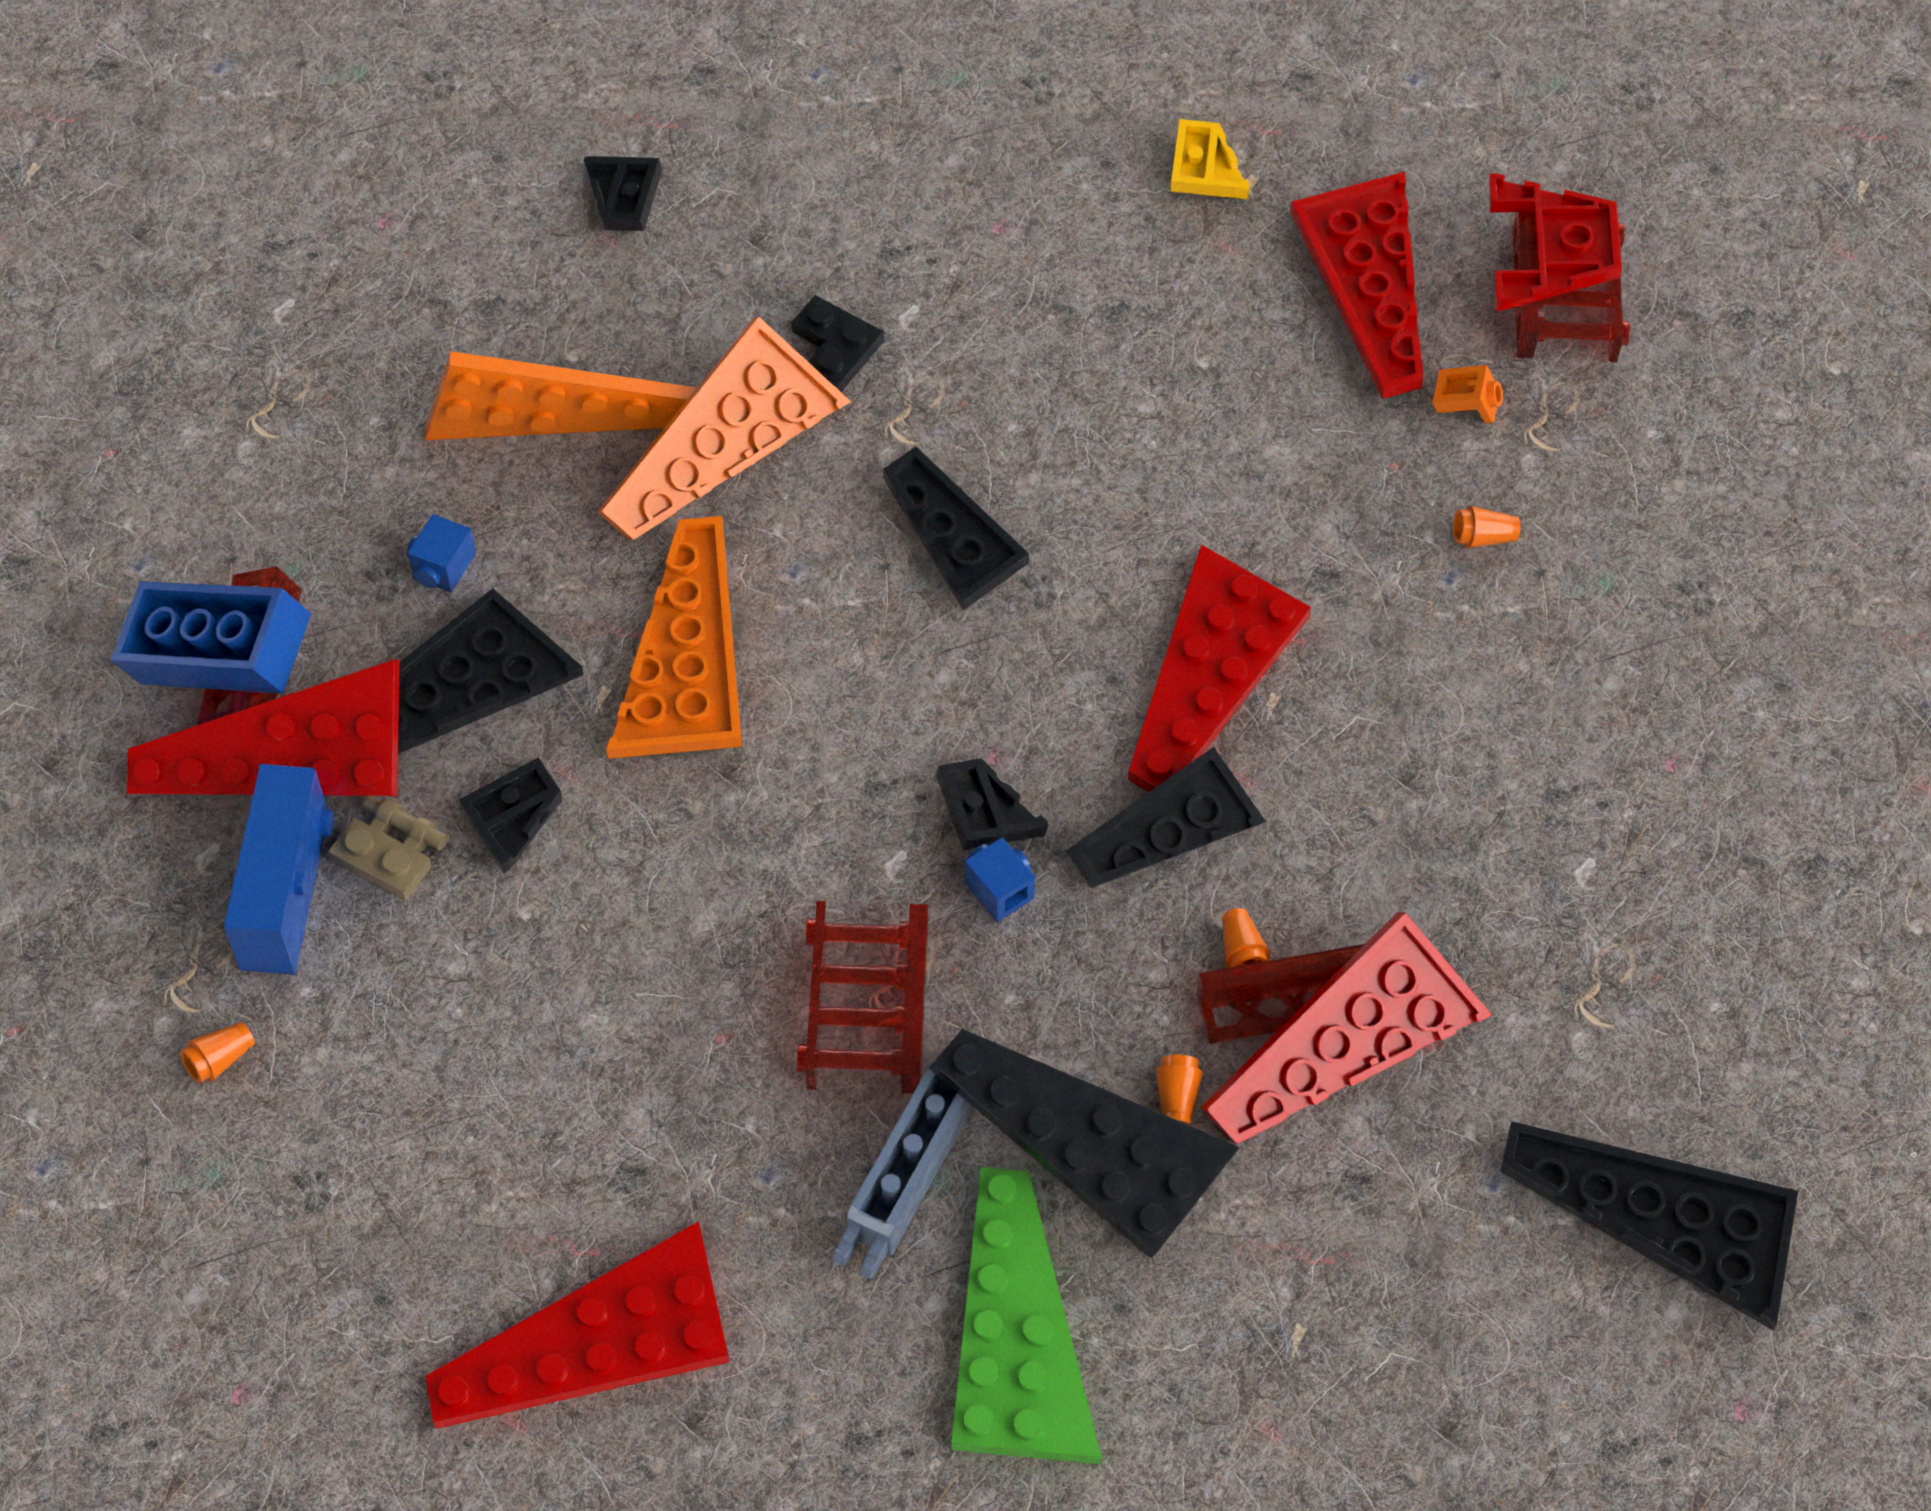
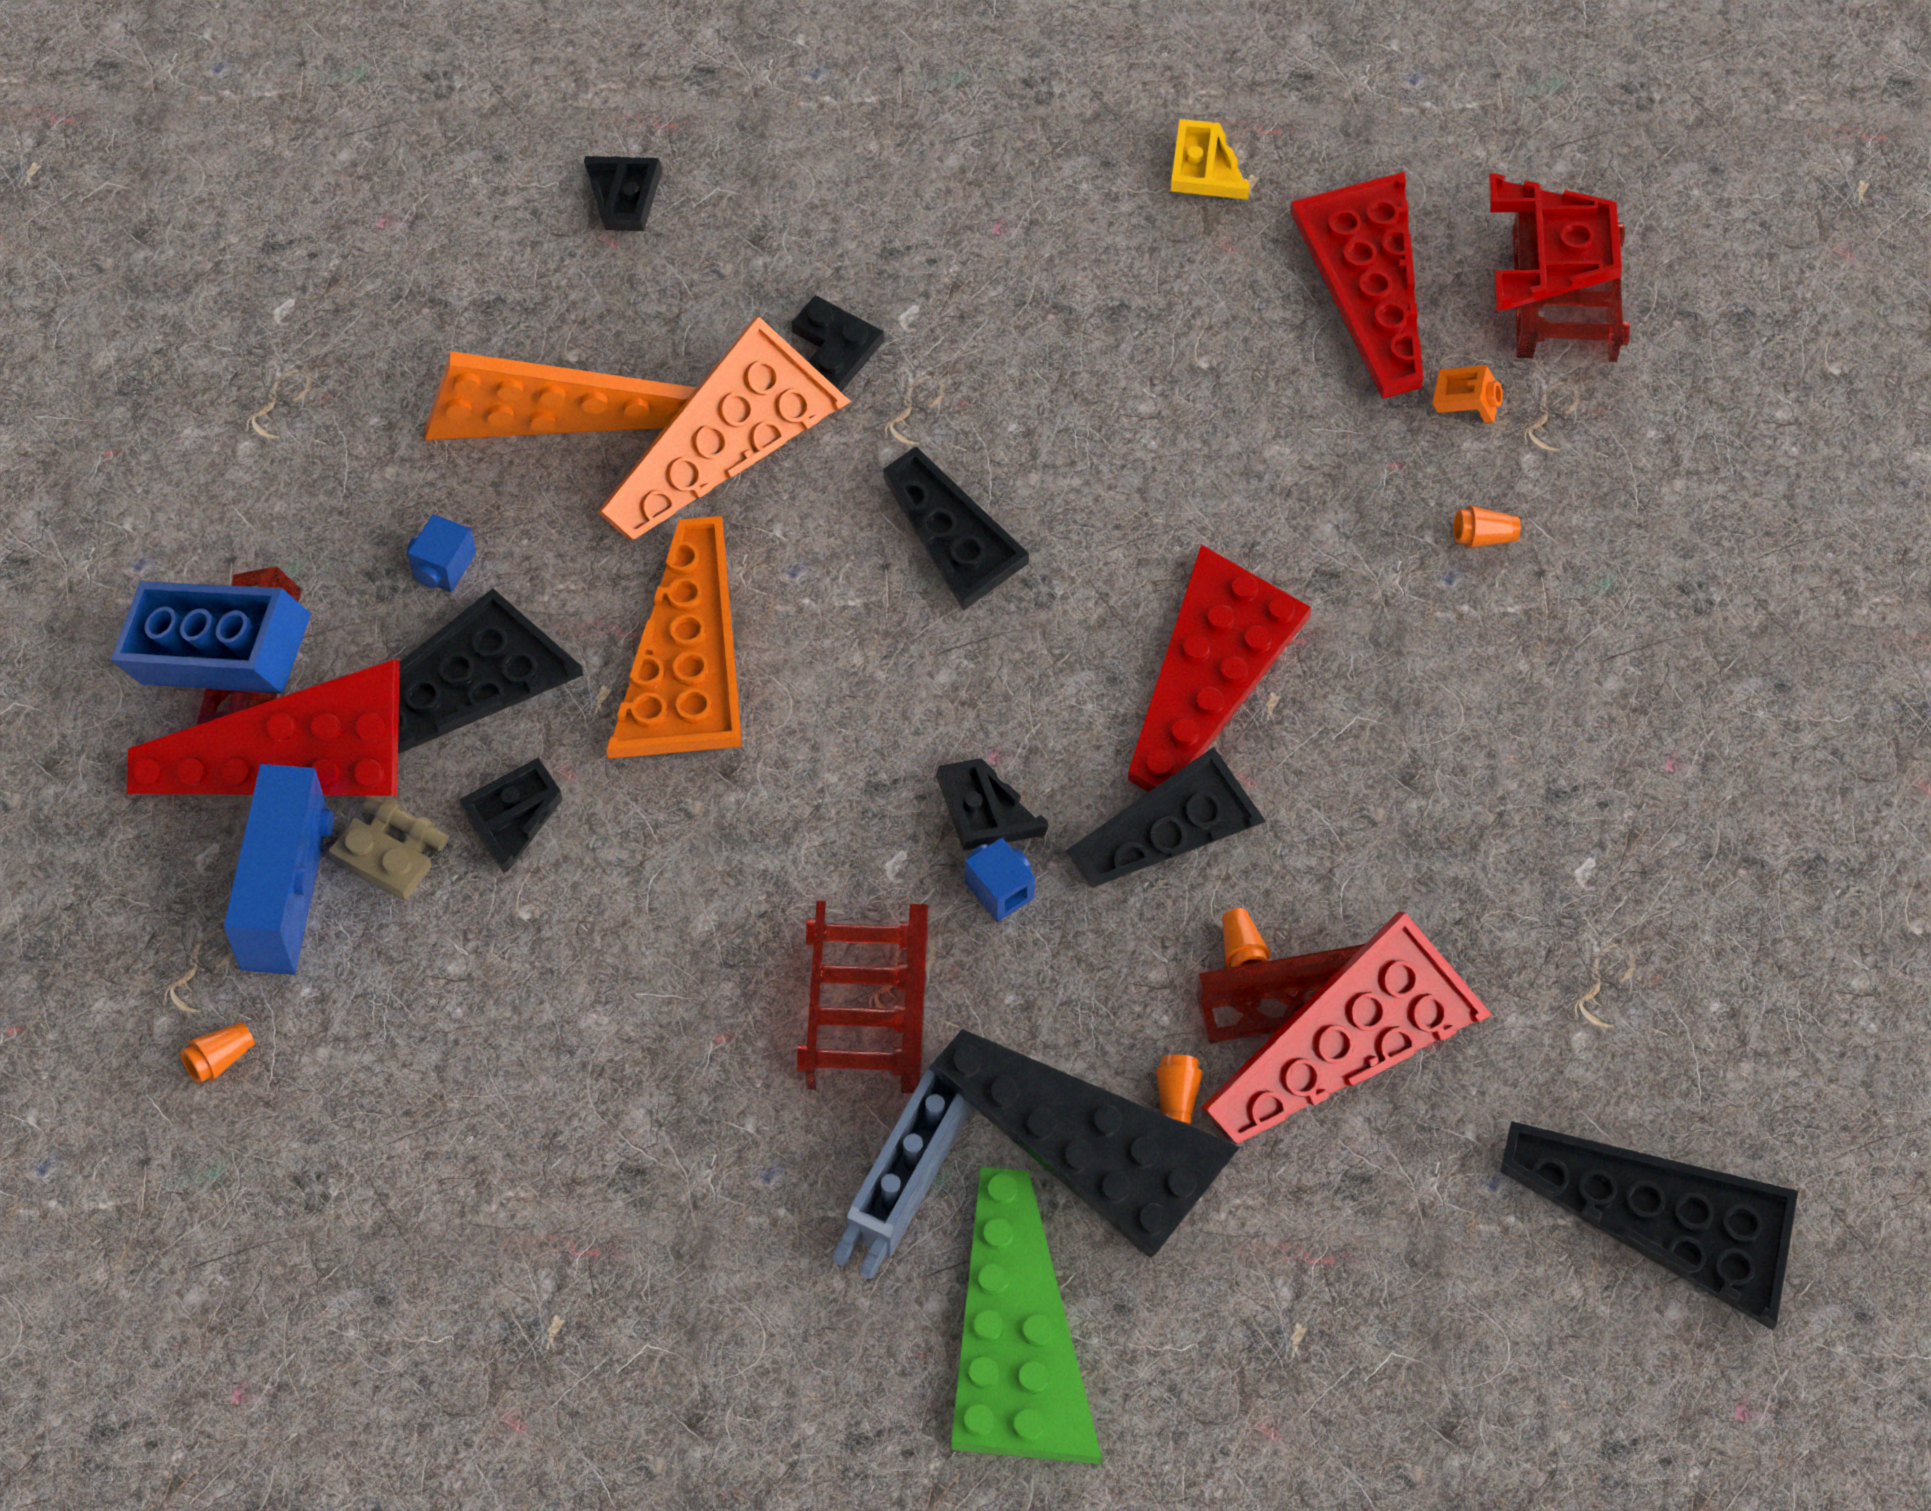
(617, 1331): red wing -> none

